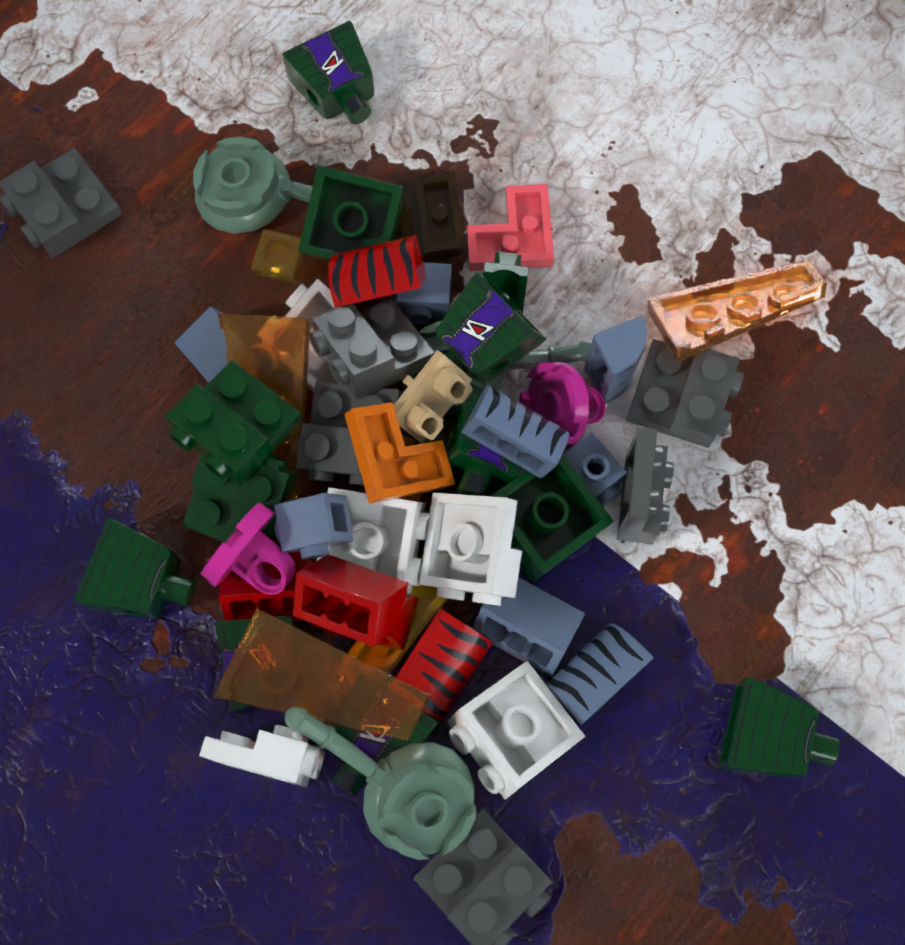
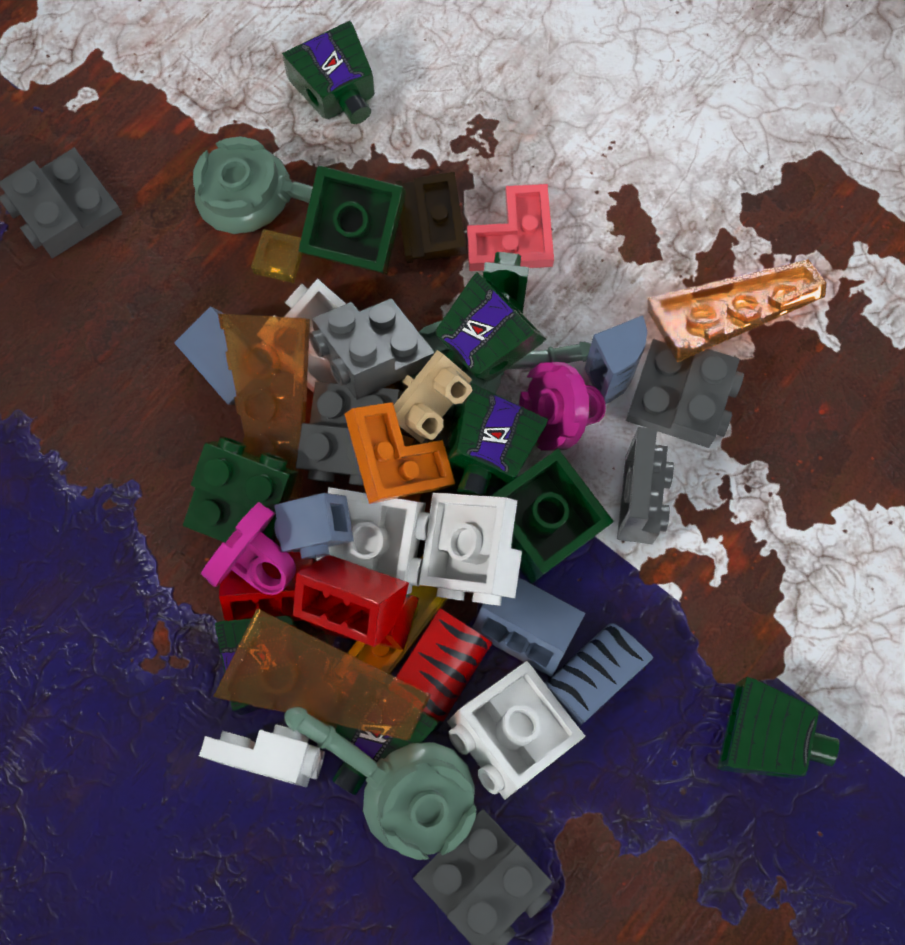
(132, 575): dark green torso -> none
(232, 422): dark green plate -> none
(376, 271): red brick -> none
(430, 300): sand blue brick -> none
(516, 432): sand blue brick -> none
(597, 468): sand blue brick -> none

